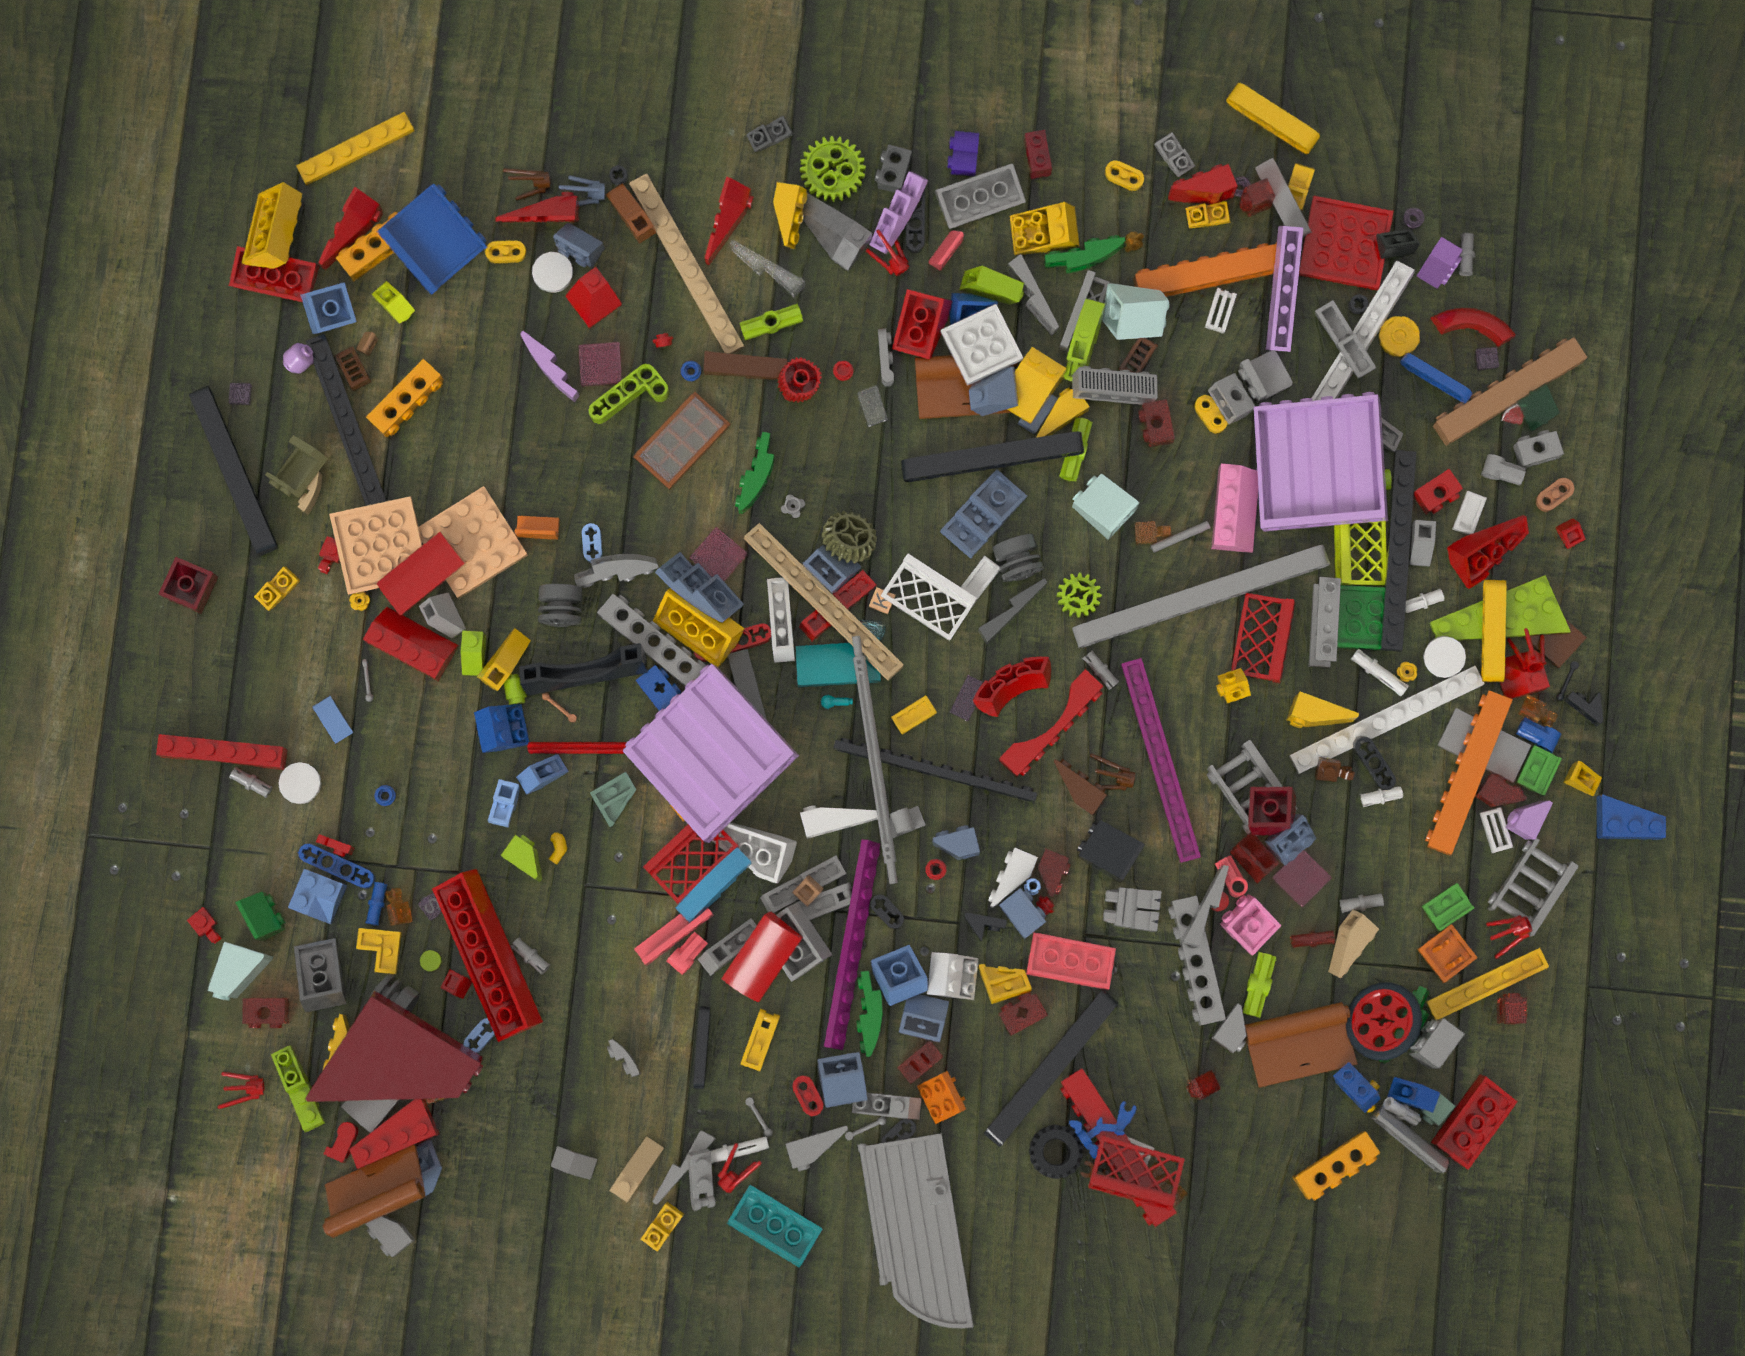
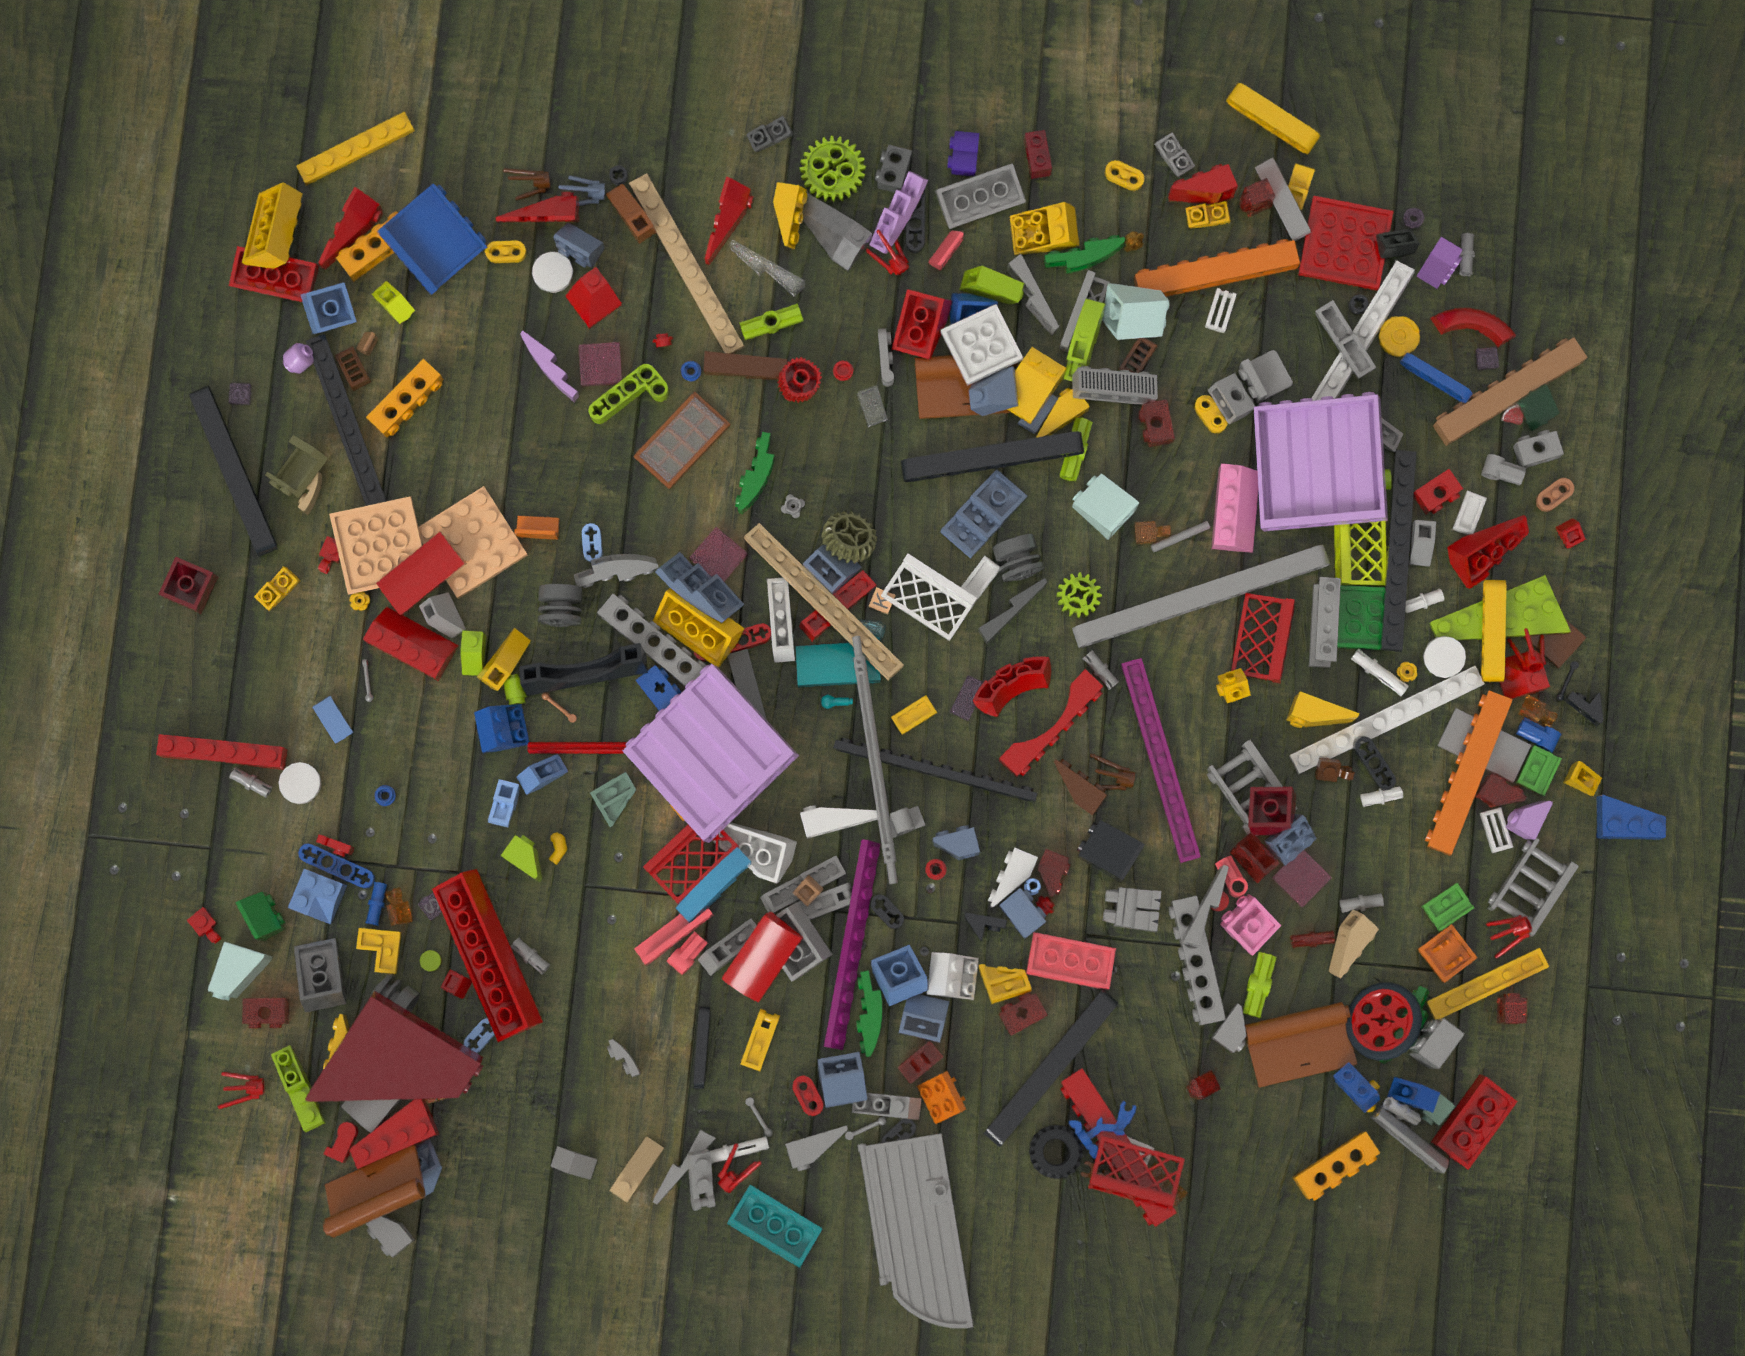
(662, 1226): yellow slope -> none
(1243, 181): plate -> none
(1284, 288): lavender brick -> none

